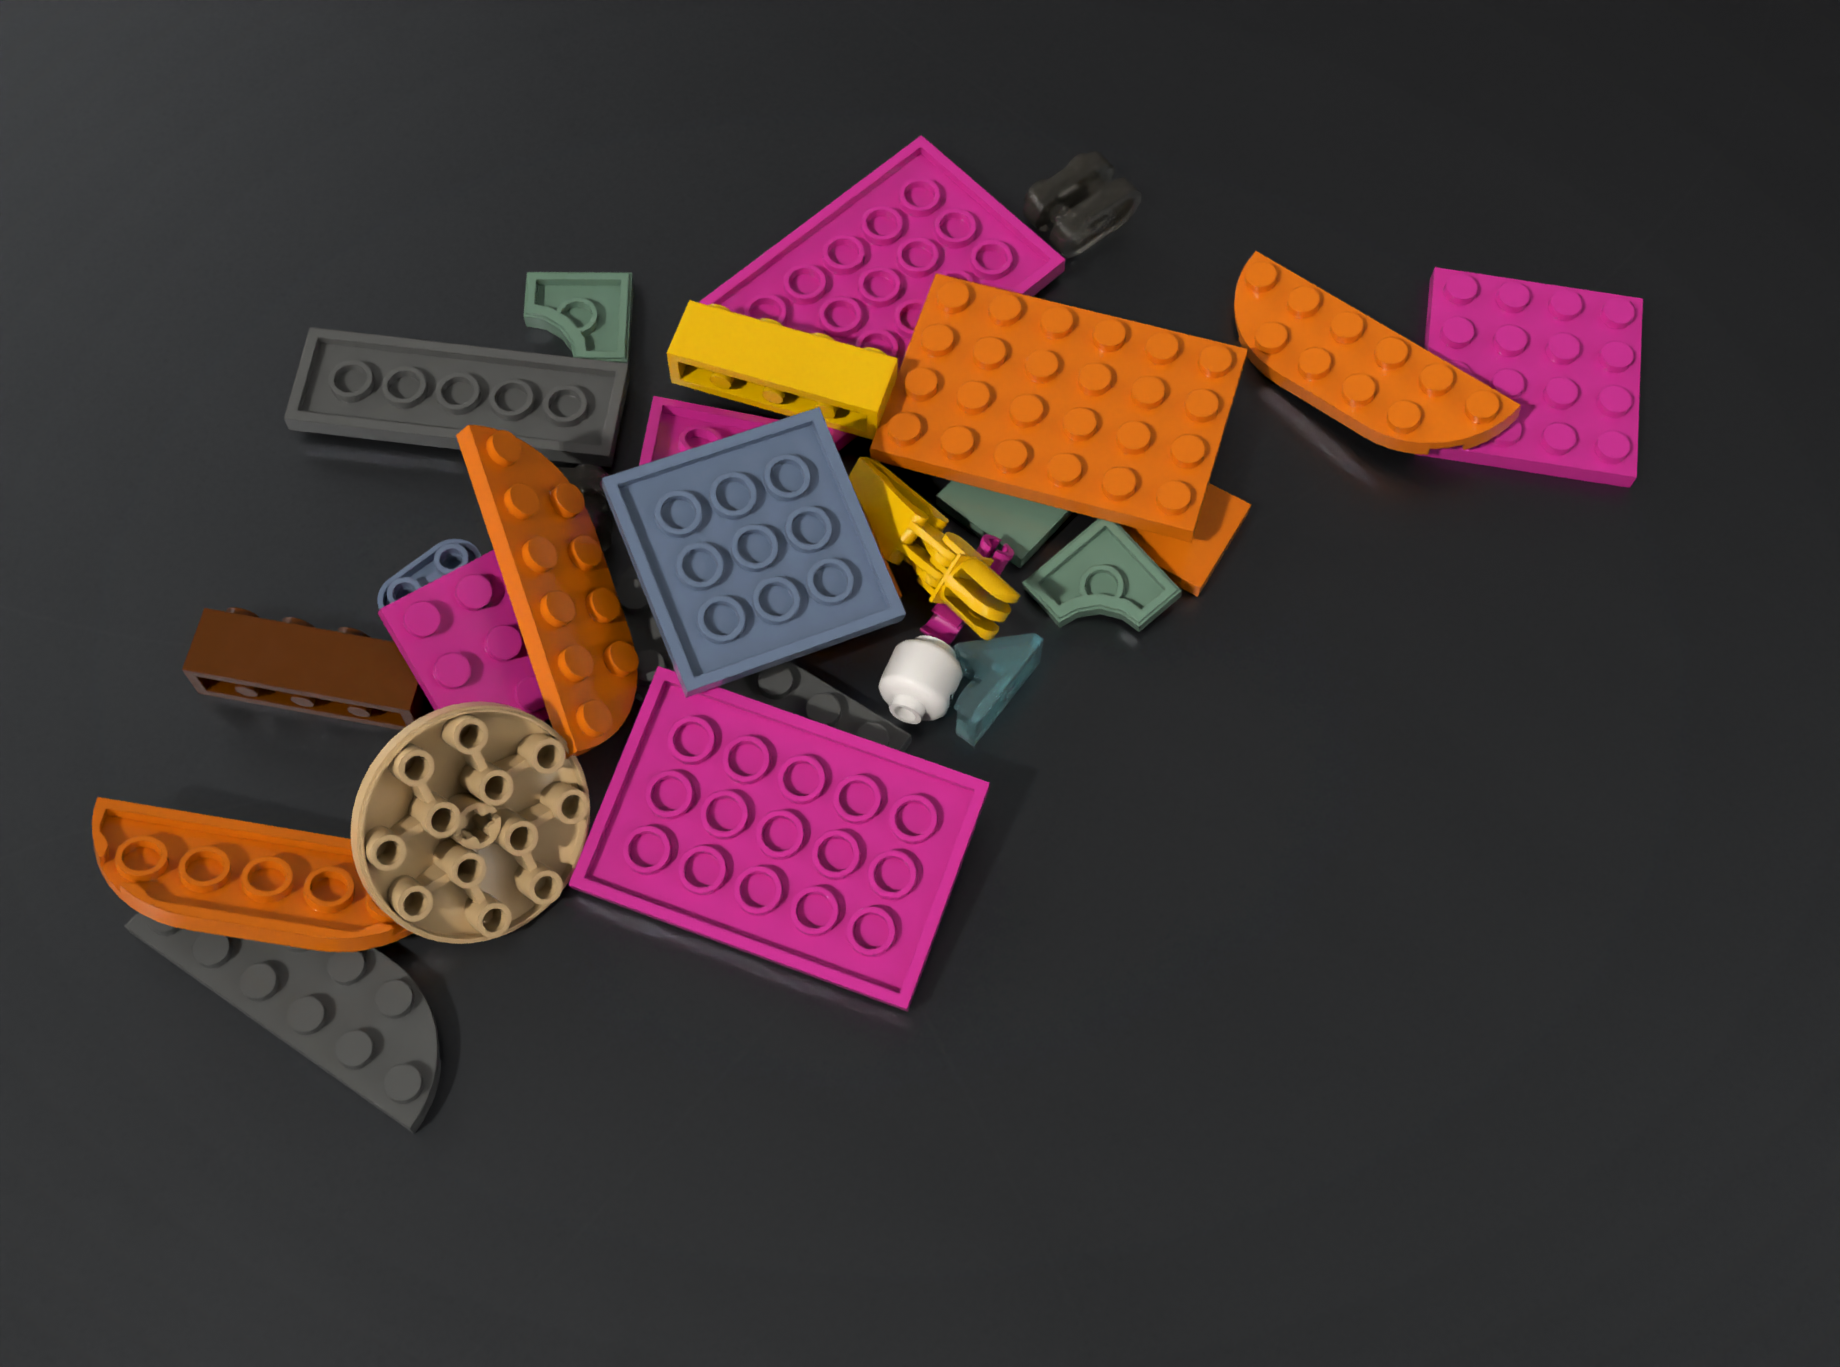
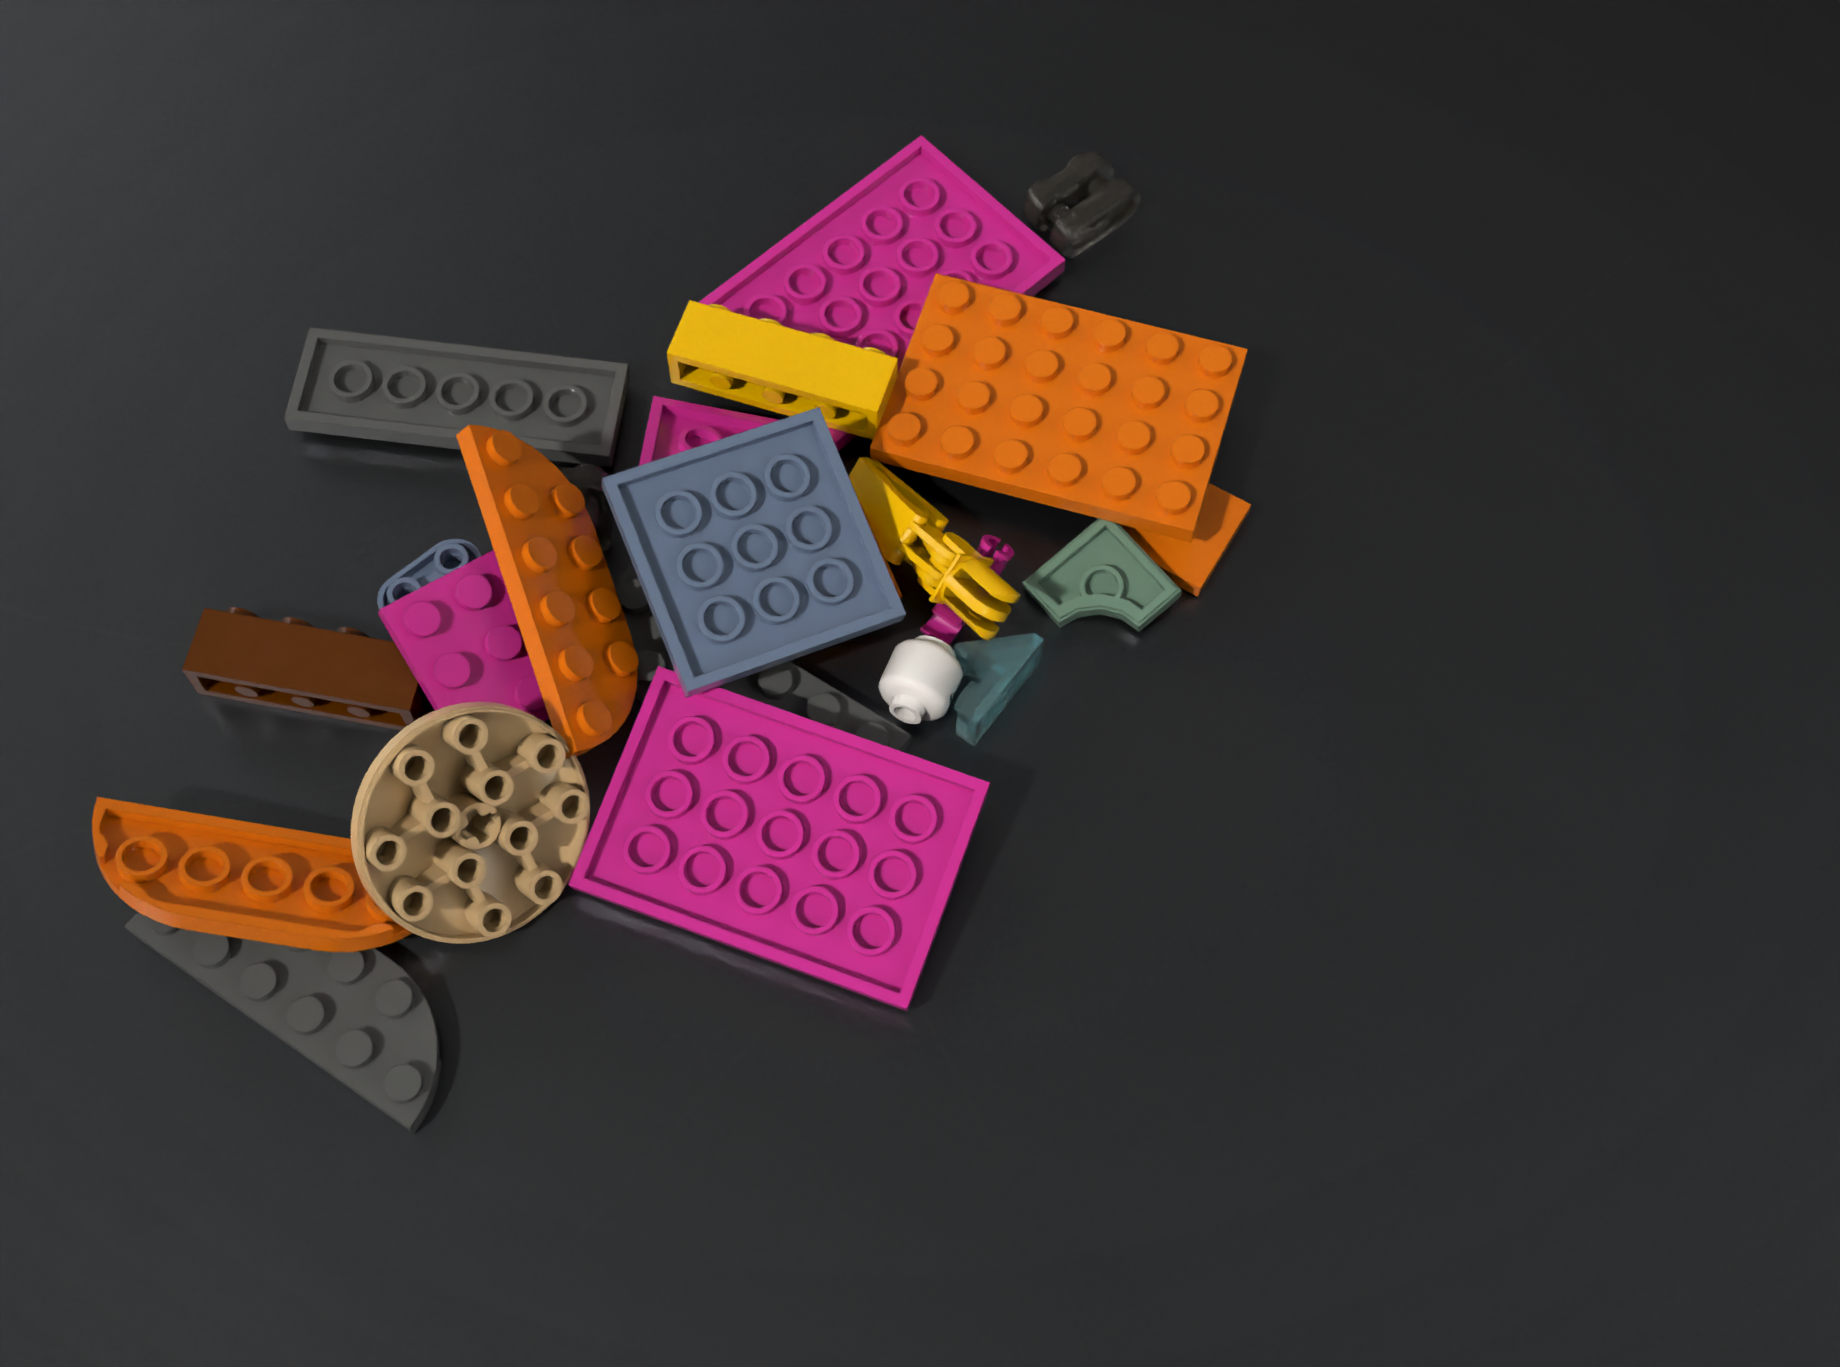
(583, 310): sand green tile -> none
(1012, 519): sand green tile -> none
(1360, 367): orange plate -> none
(1556, 353): dark pink plate -> none

